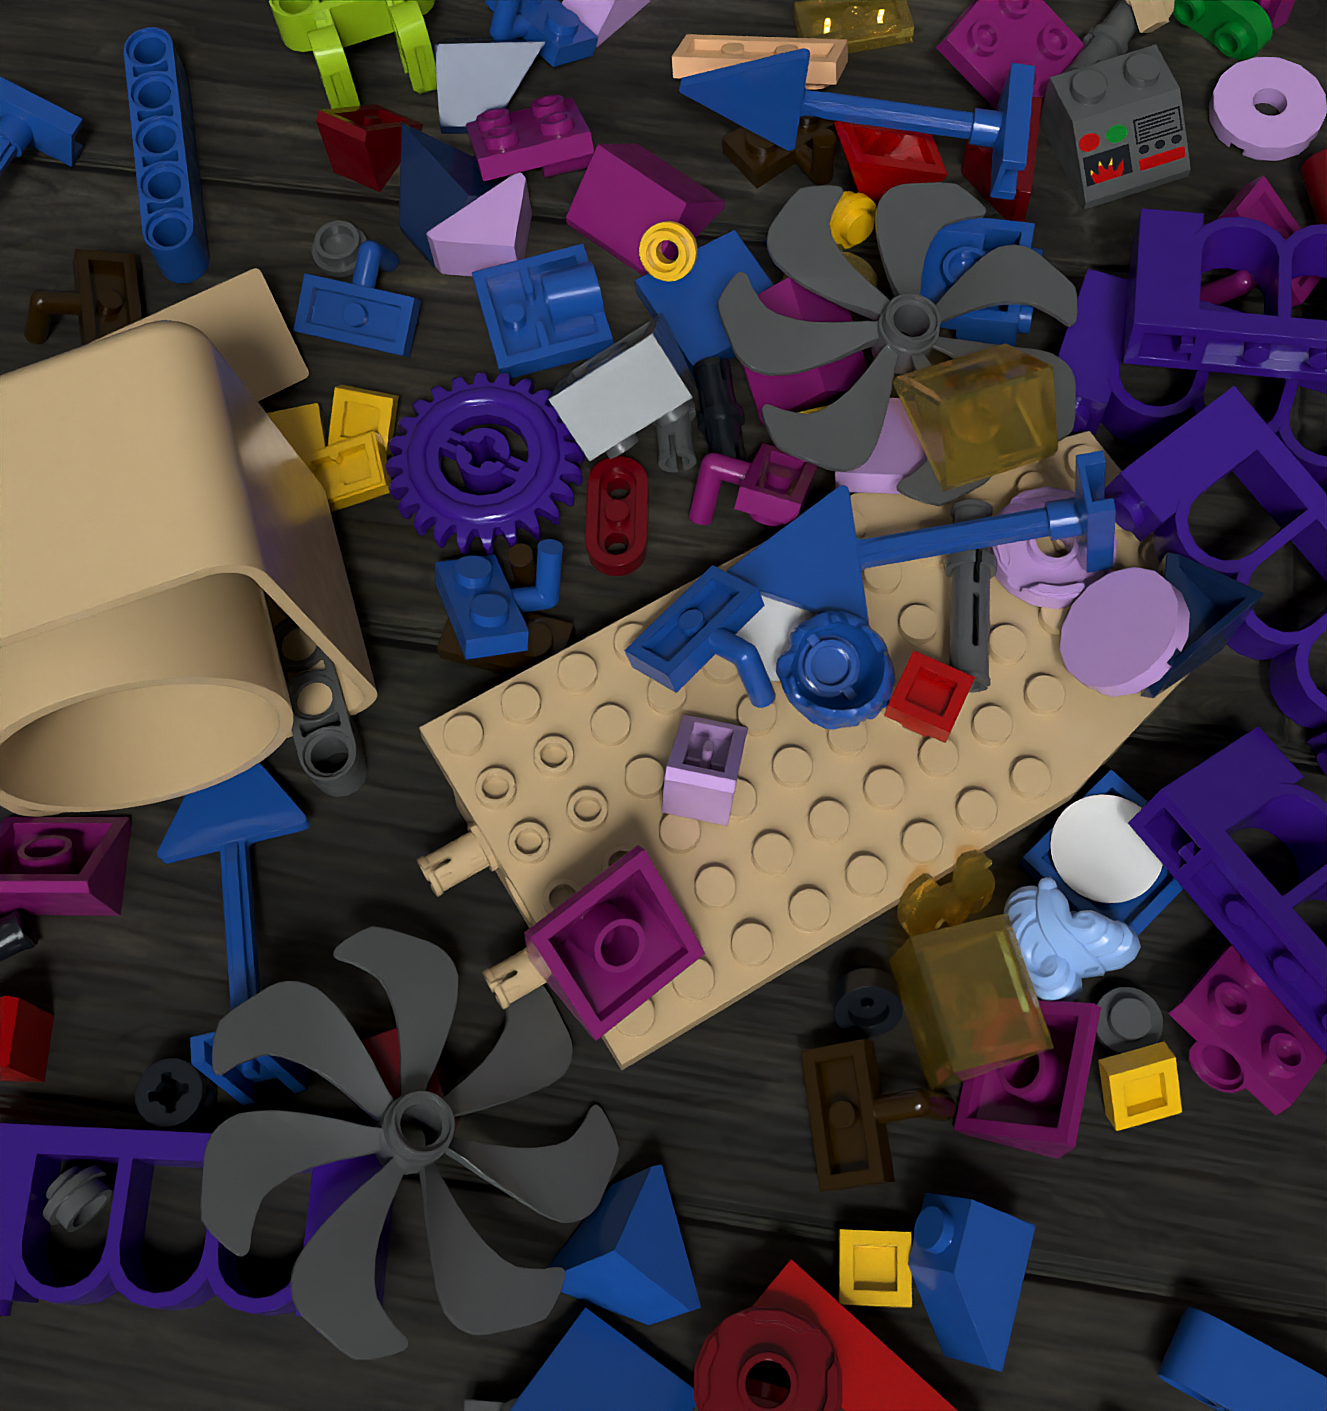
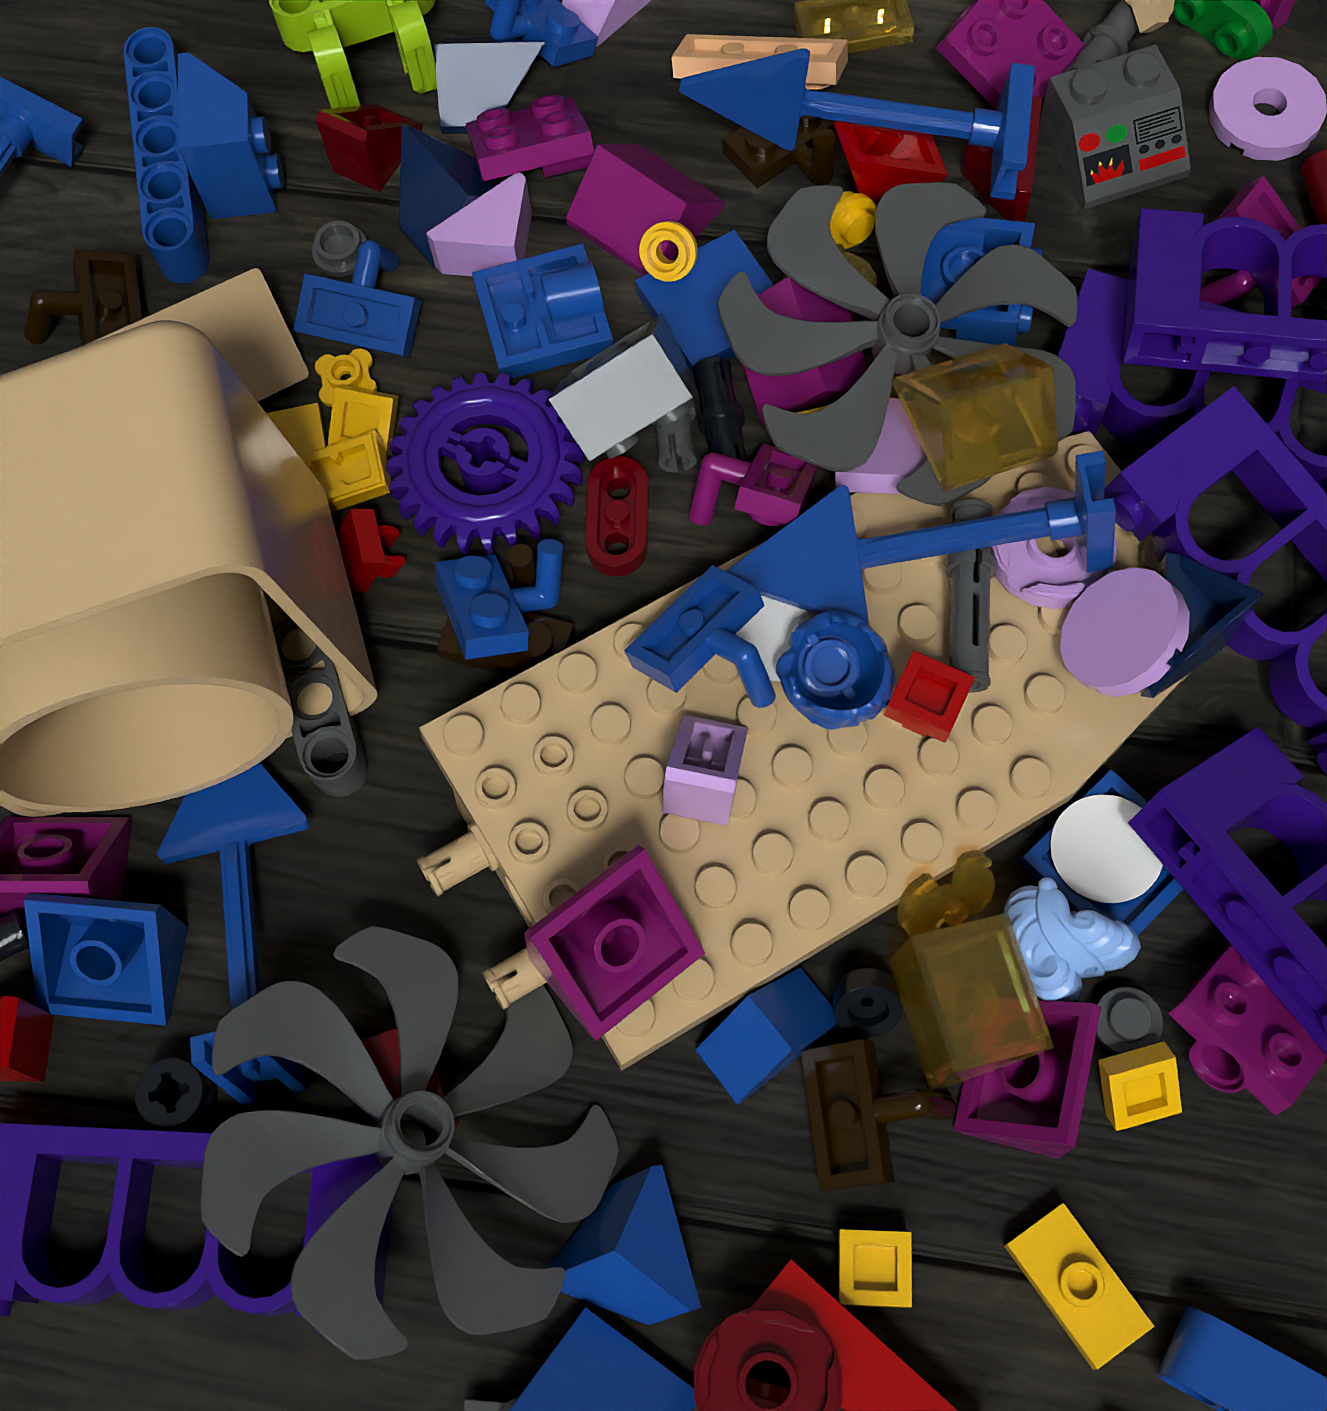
(77, 1197): dark grey plate -> none
(104, 957): none -> blue slope
(225, 143): none -> blue slope
(333, 368): none -> yellow plate
(362, 549): none -> red tile
(767, 1034): none -> blue slope
(970, 1275): blue slope -> none
(1079, 1286): none -> yellow plate

